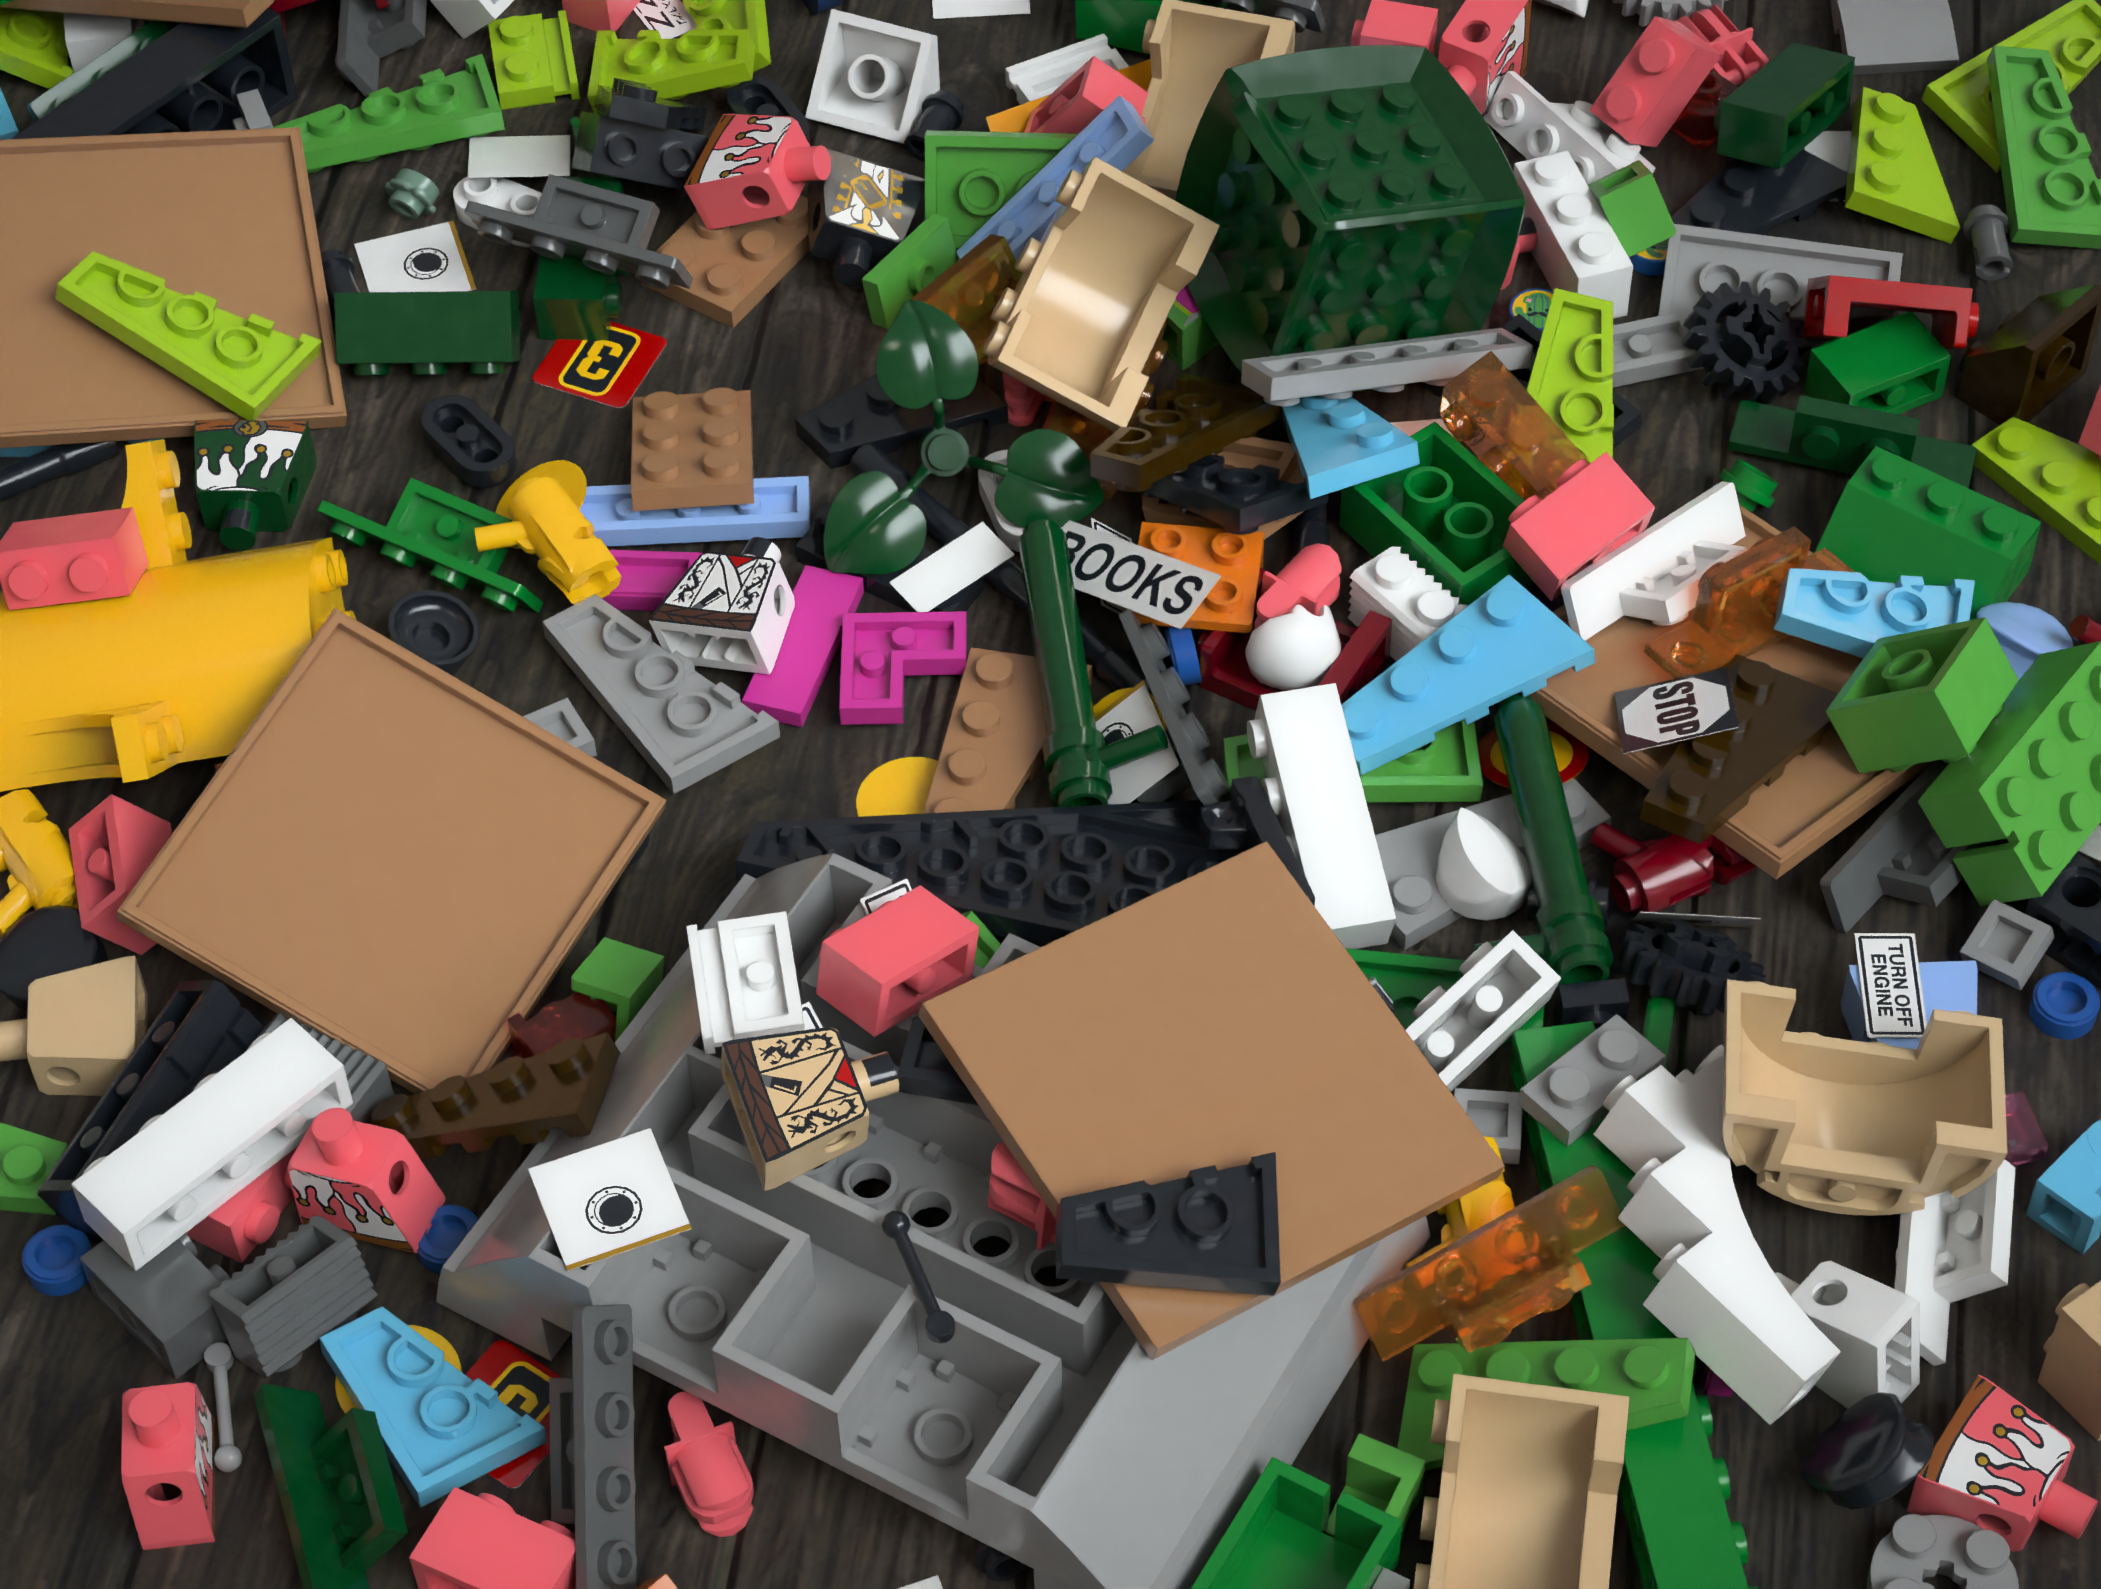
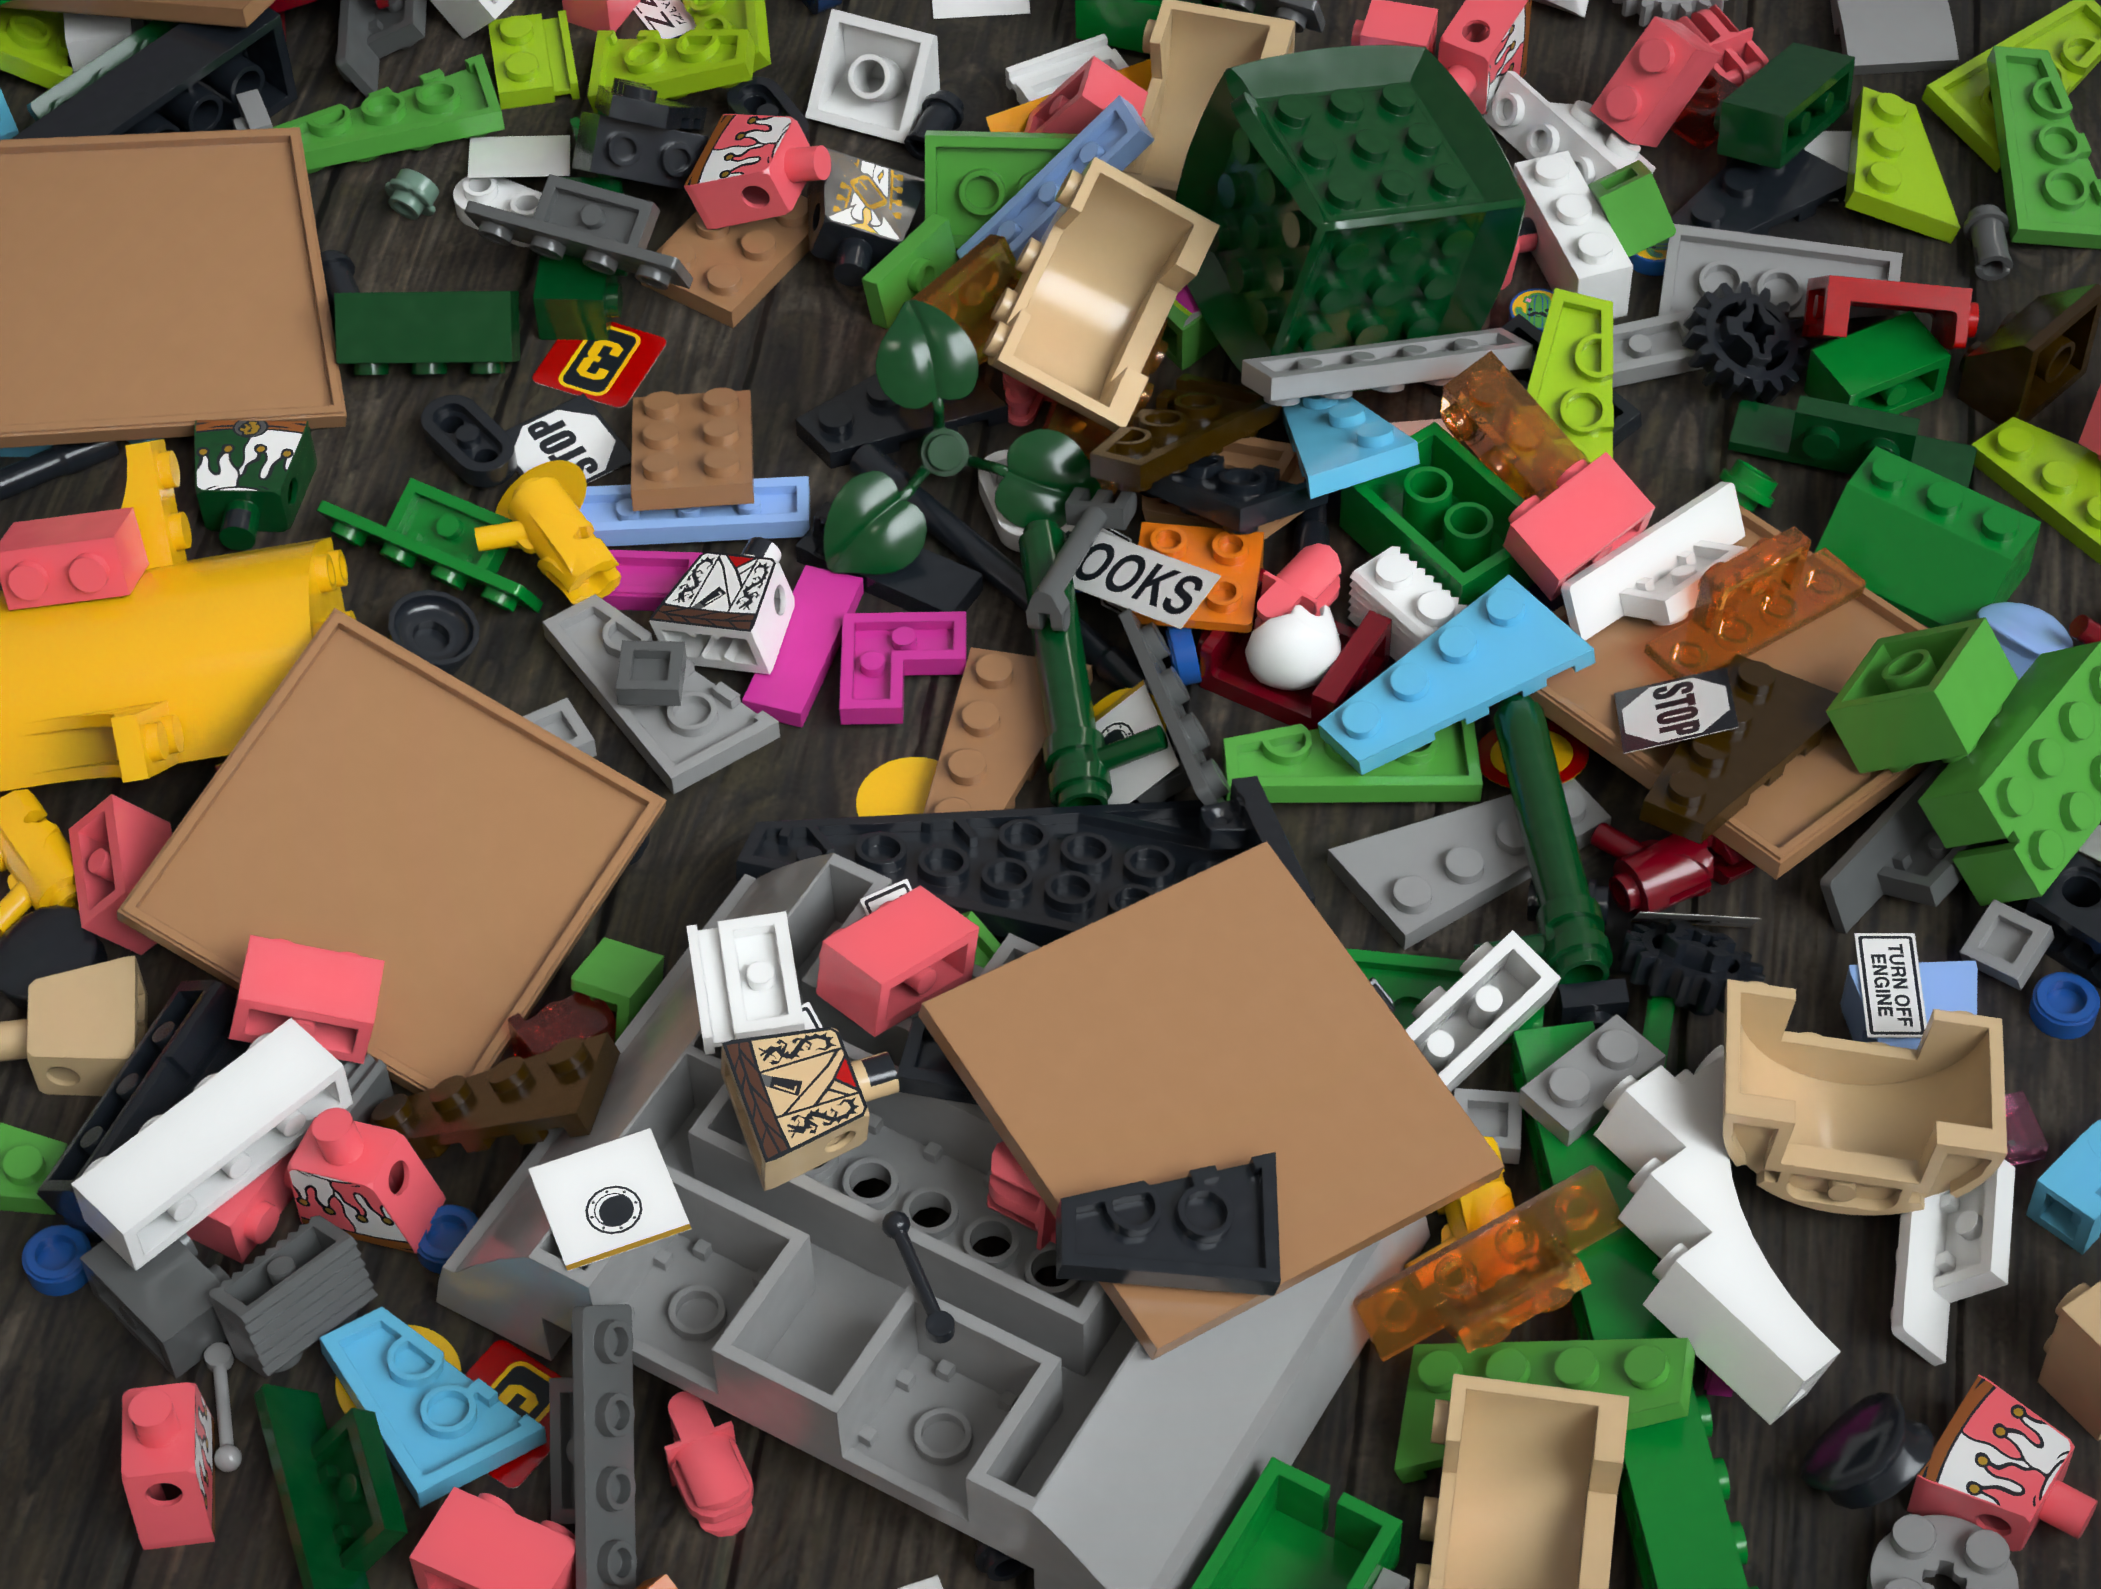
(213, 350): lime wing -> none
(319, 988): none -> coral brick
(416, 261): white sticker -> none
(570, 434): none -> sticker
(651, 673): none -> dark grey plate
(952, 568): white sticker -> none
(1089, 519): none -> dark grey hinge
(1323, 809): white brick -> none
(1383, 1479): bright green panel -> none
(1481, 869): white piece -> none
(1852, 612): medium azure wing -> none
(1869, 1325): white torso -> none

